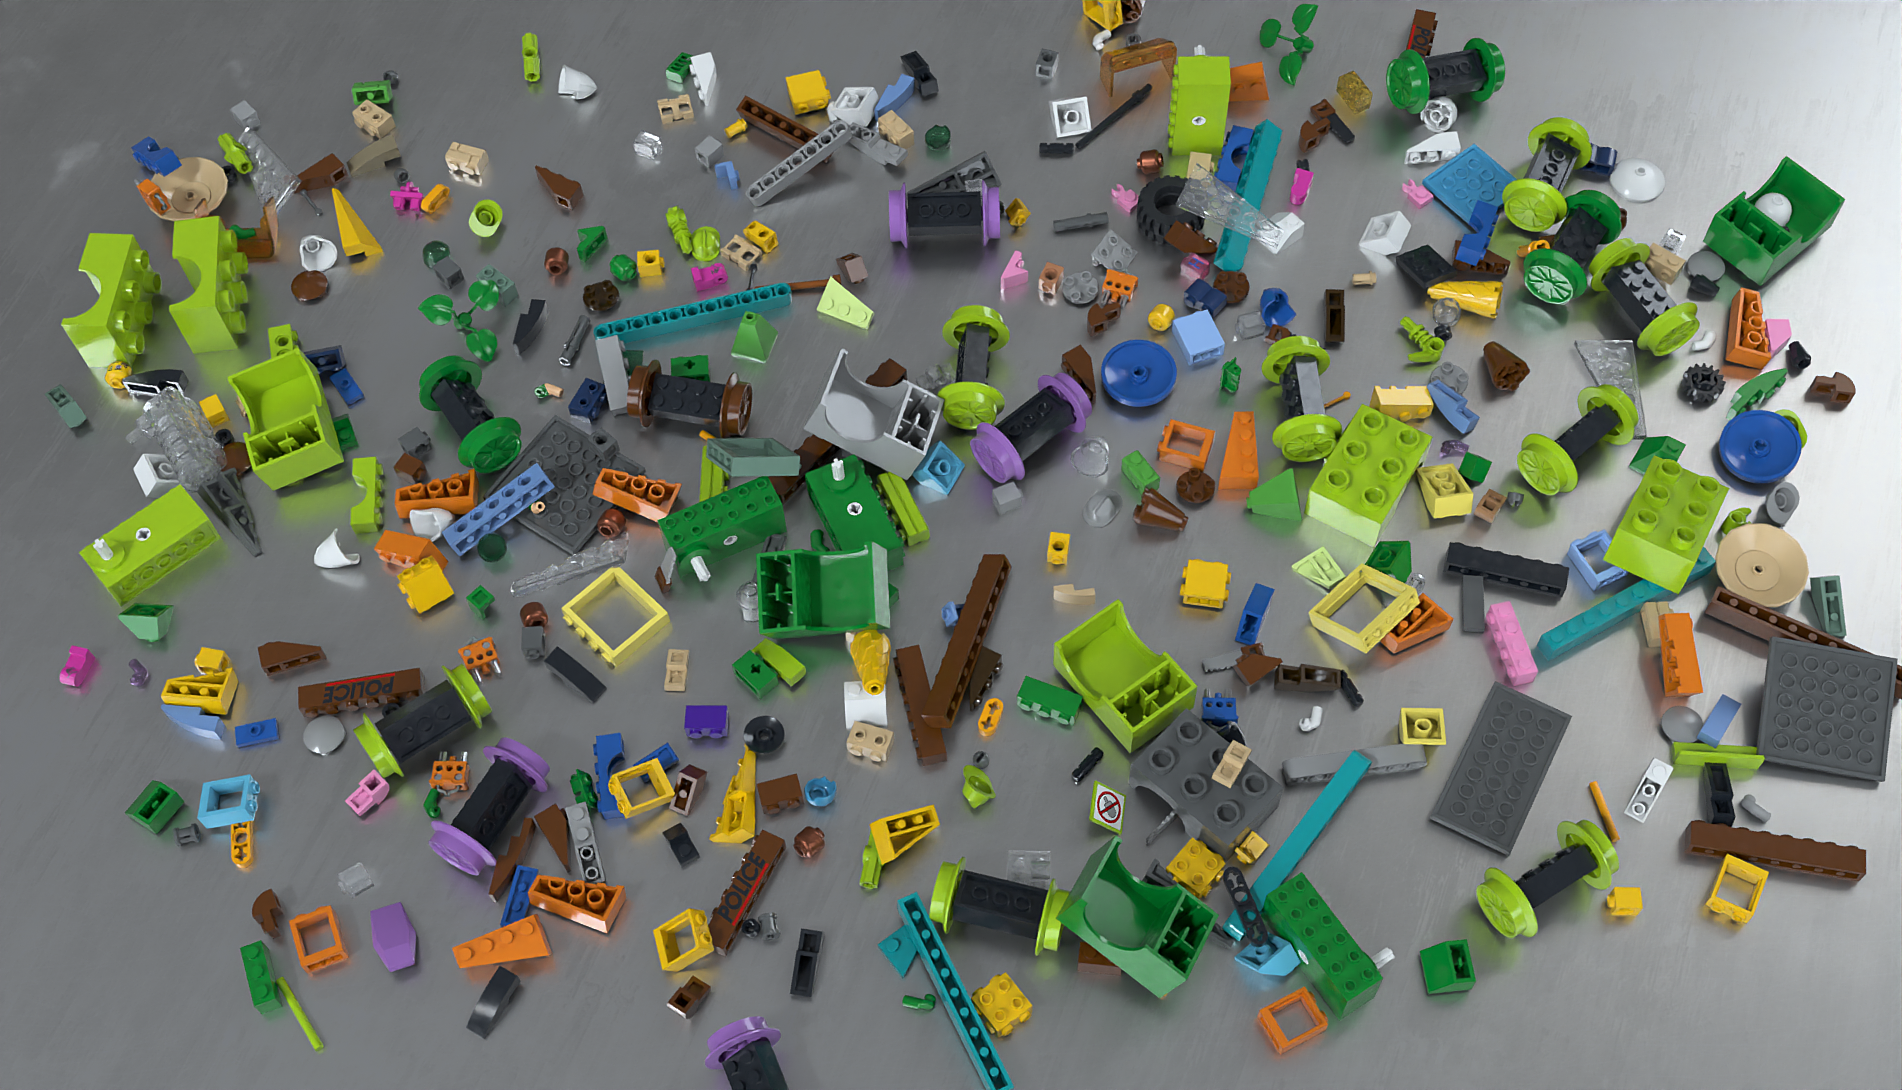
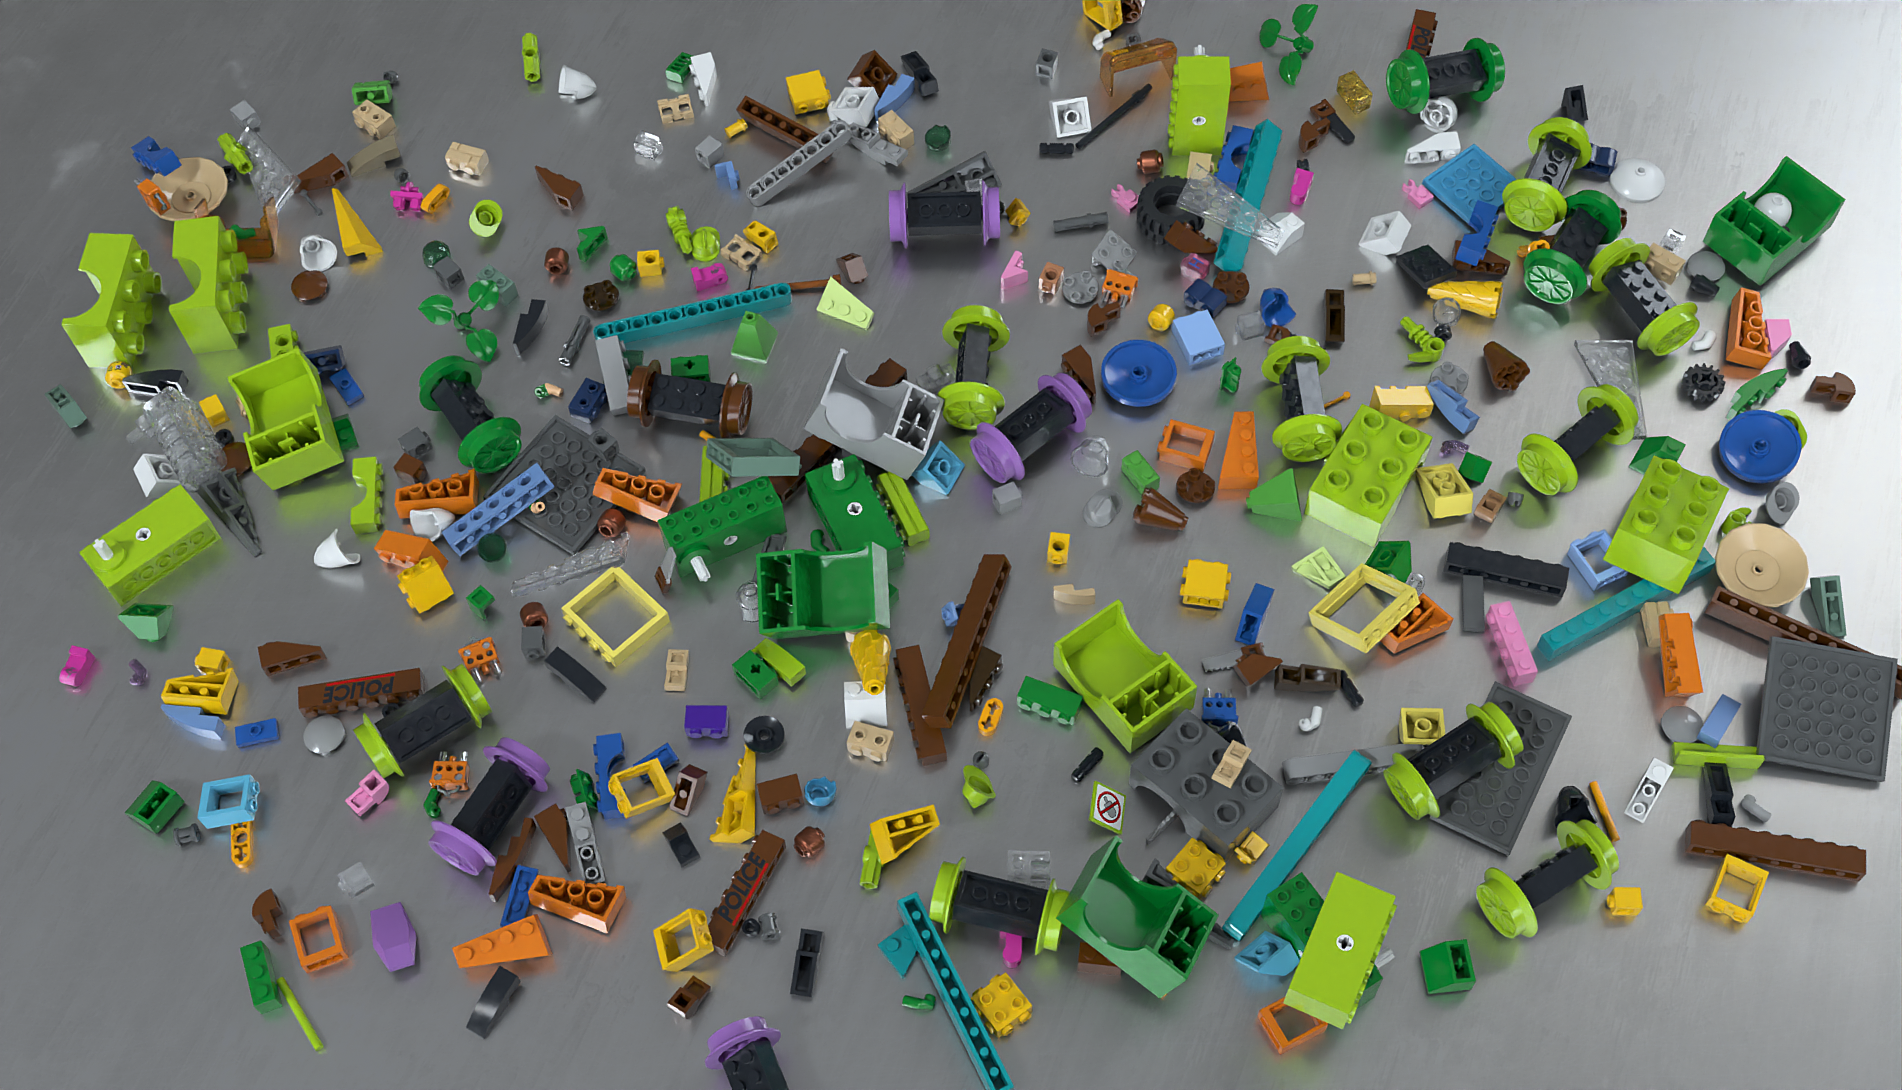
(872, 72): none -> reddish brown slope
(1013, 951): none -> dark pink leg
(1242, 907): black beam -> none
(1341, 951): none -> lime piece
(1453, 759): none -> brick
(1573, 806): none -> black helmet
(1575, 103): none -> black slope

